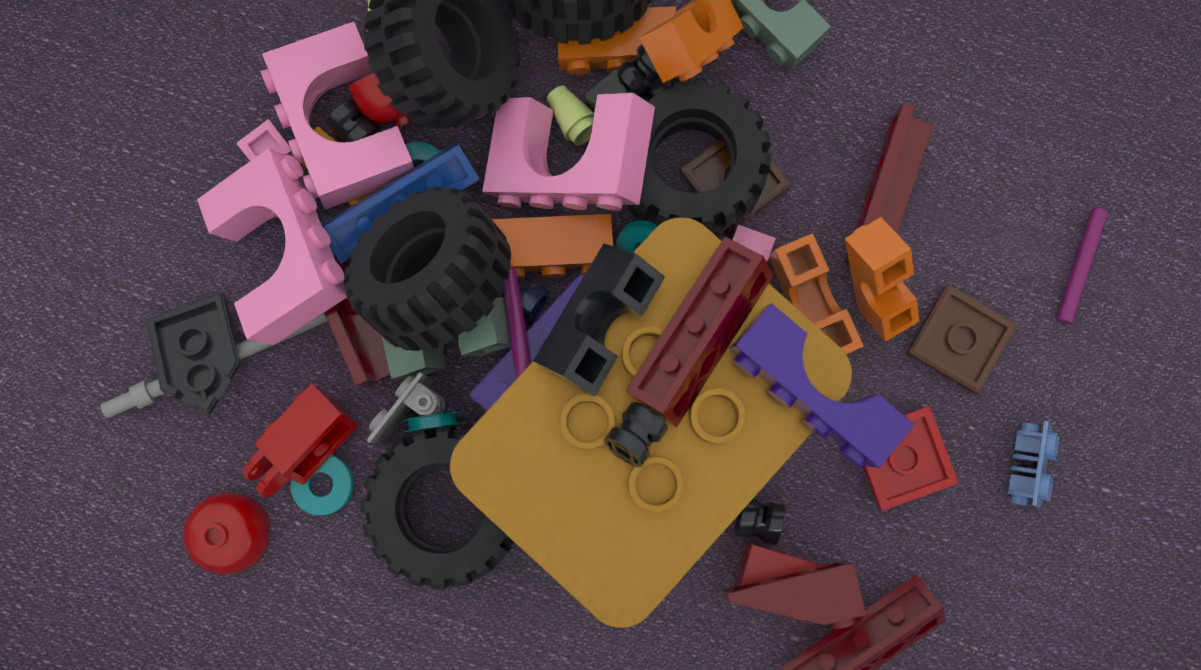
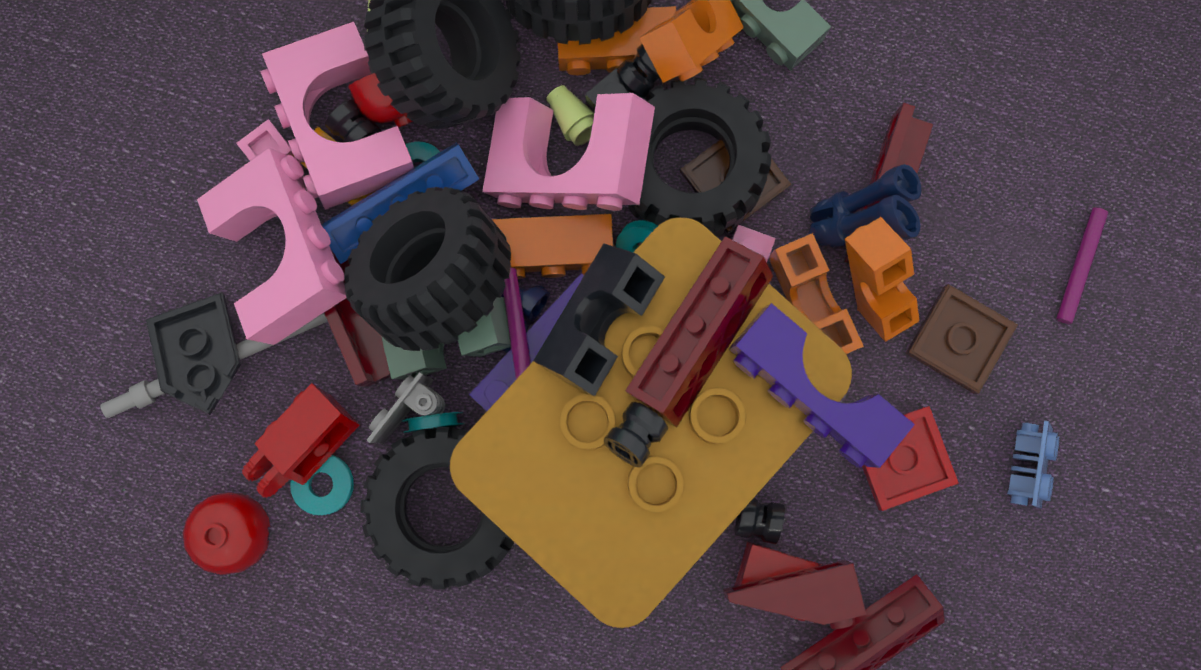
(838, 215): none -> dark blue piece

